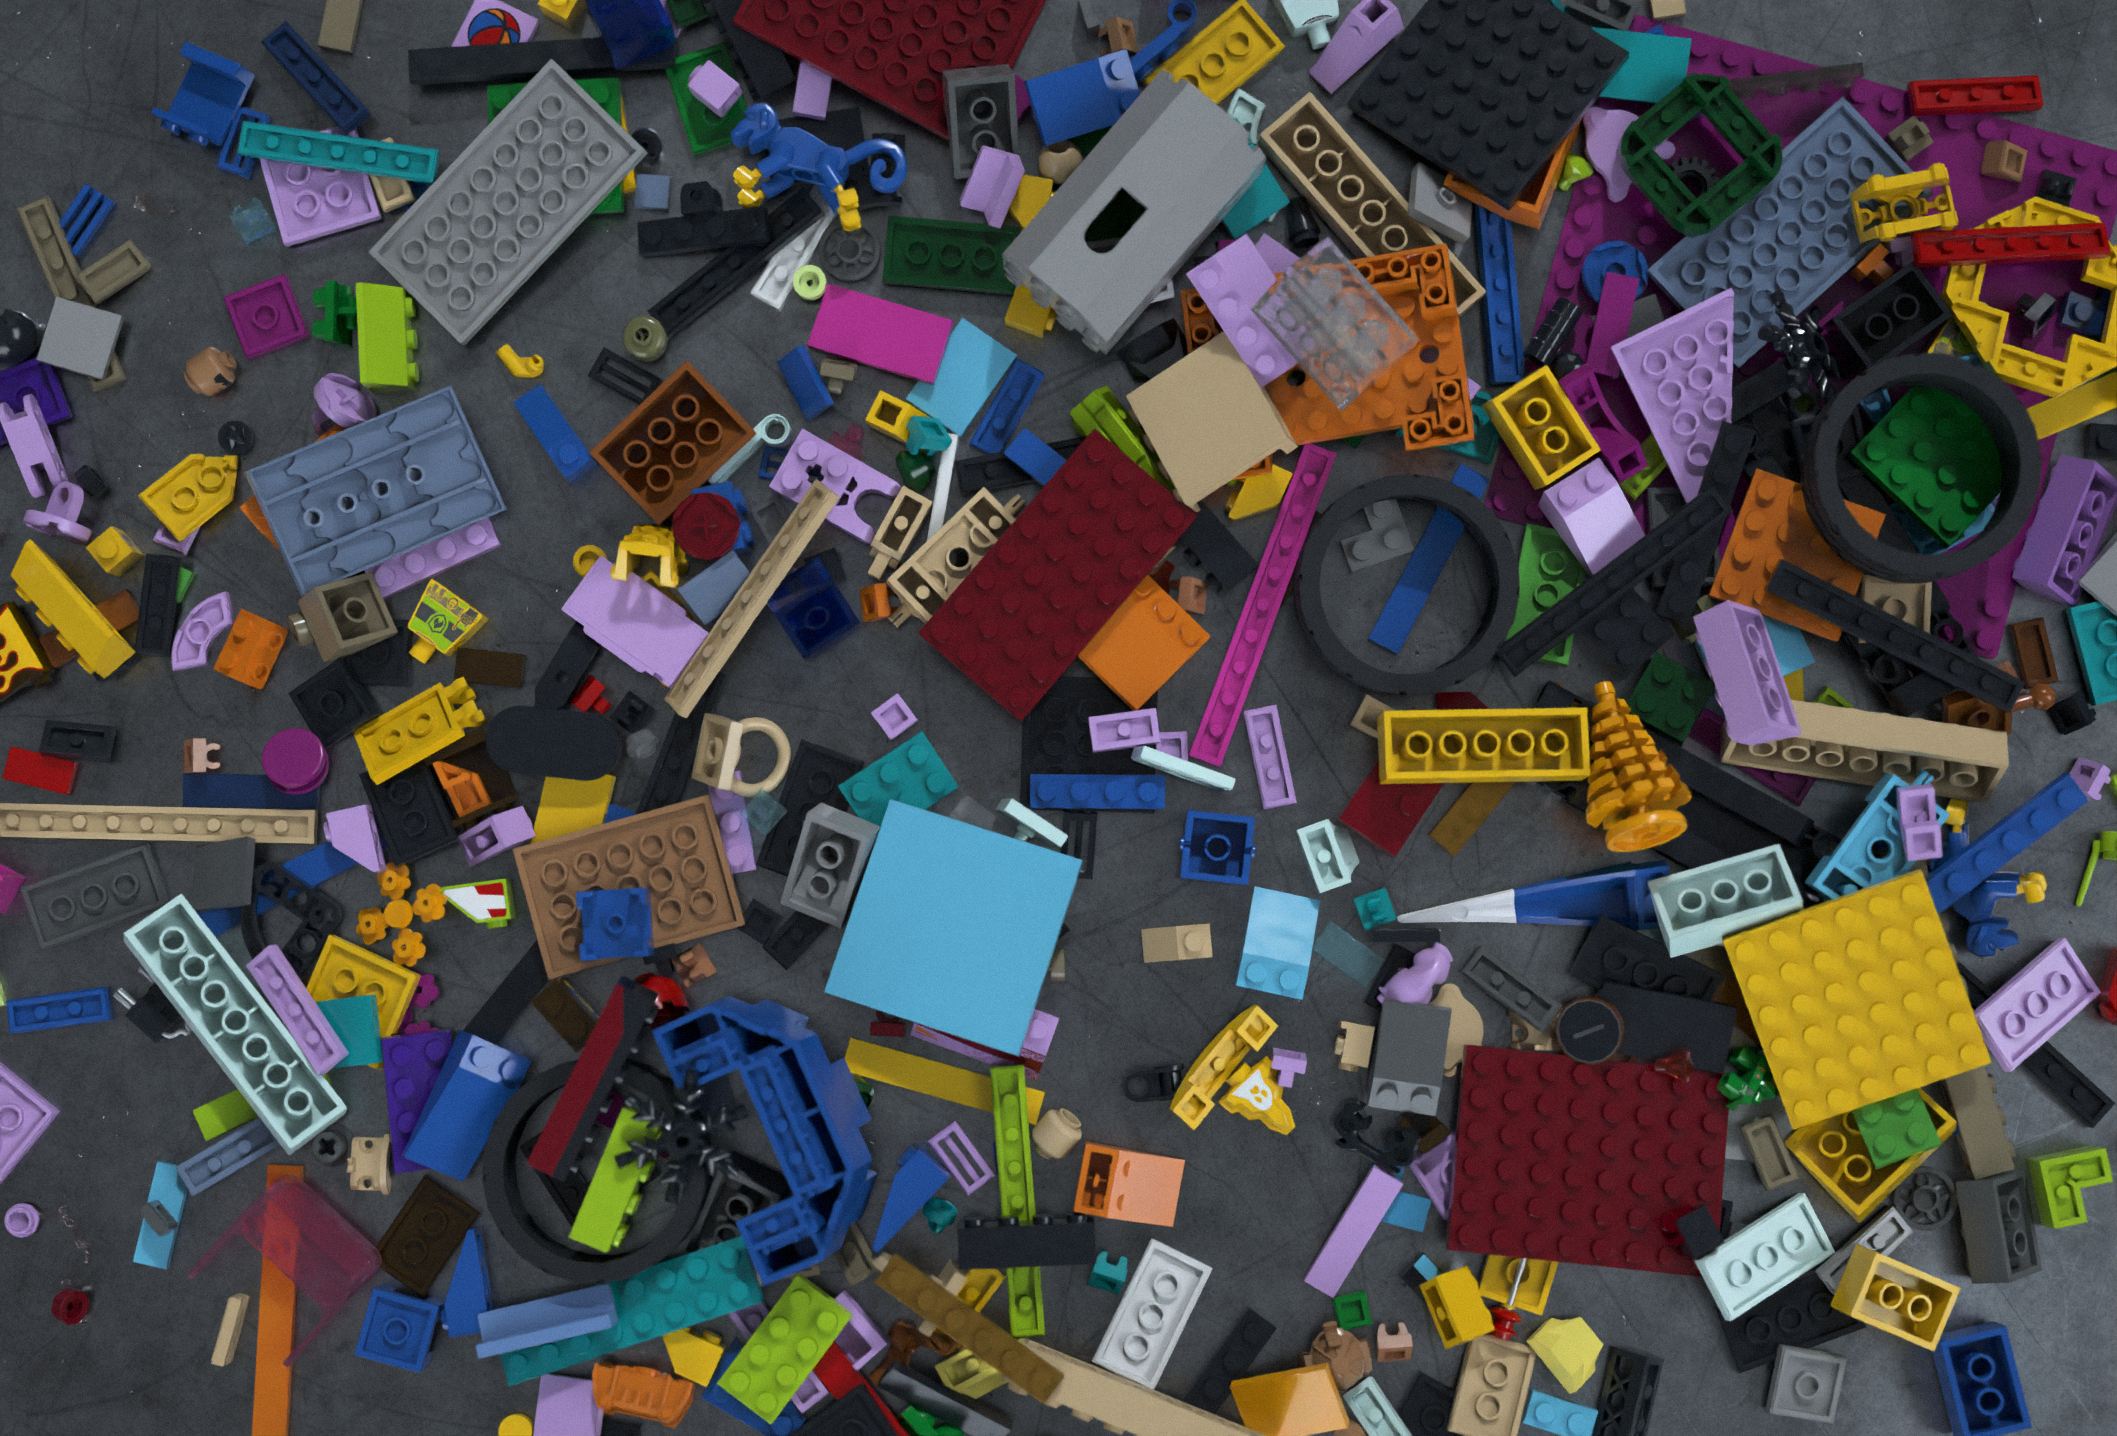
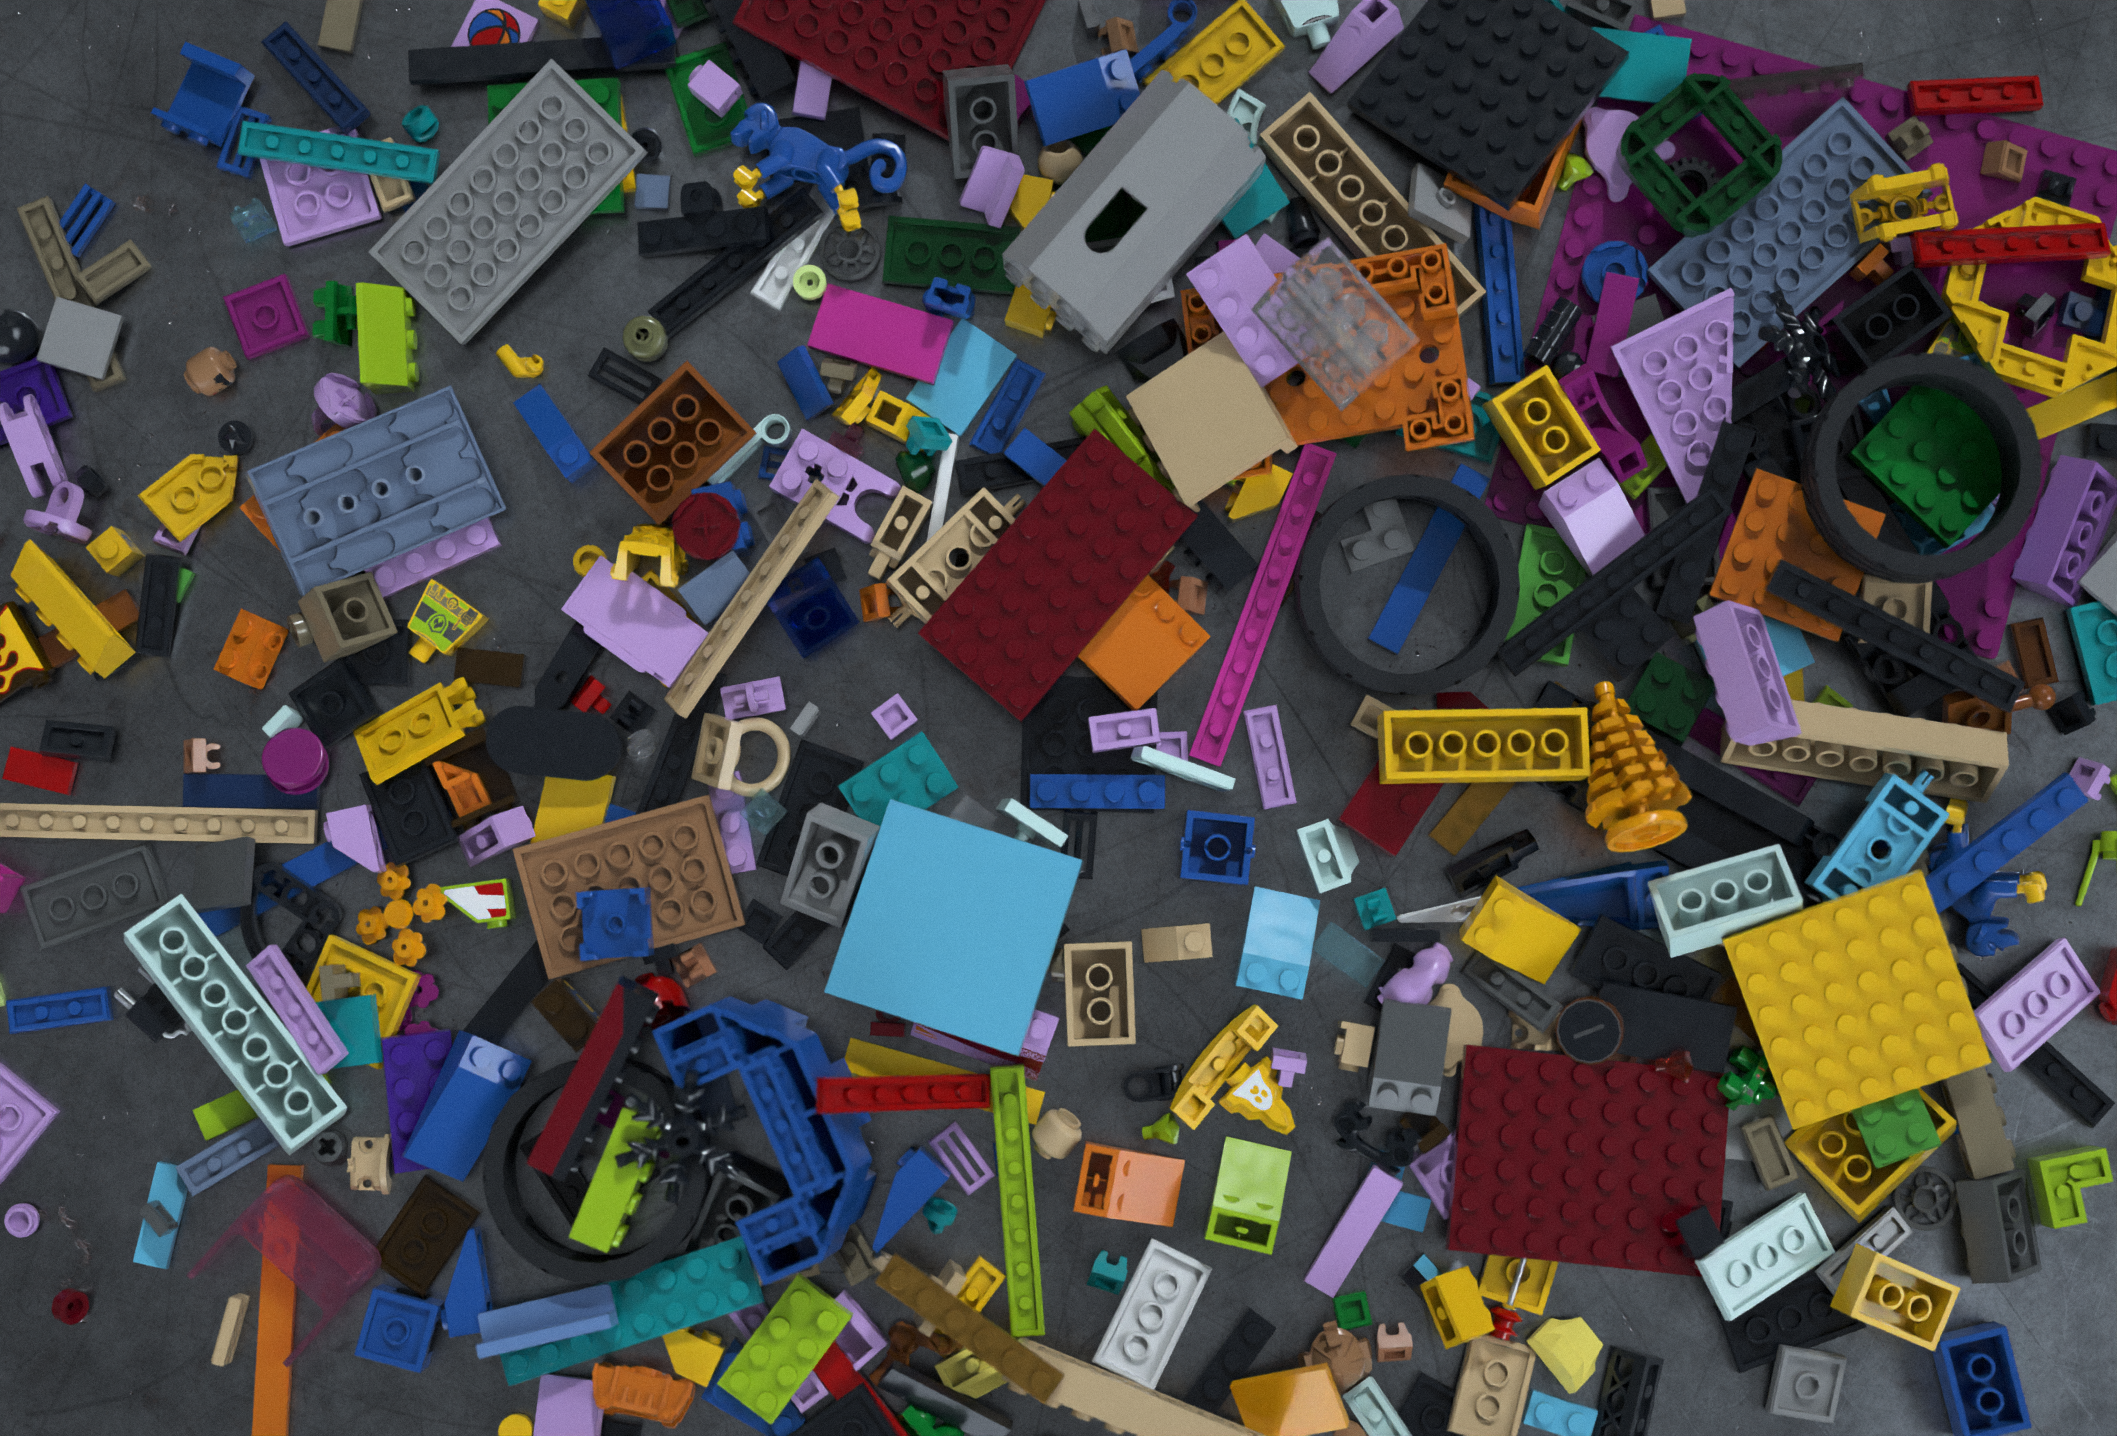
(199, 630): lavender tile -> none
(282, 720): none -> light aqua tile
(336, 981): none -> dark tan tile
(418, 121): none -> teal tile
(753, 698): none -> lavender hips
(805, 719): none -> light grey tile
(854, 406): none -> yellow wing
(902, 1093): none -> red tile
(949, 300): none -> blue animal
(1026, 1242): black brick -> none
(1099, 993): none -> tan brick
(1164, 1129): none -> lime rock
(1248, 1195): none -> lime slope
(1494, 860): none -> black hinge
(1518, 931): none -> yellow slope
(1918, 822): lavender slope -> none

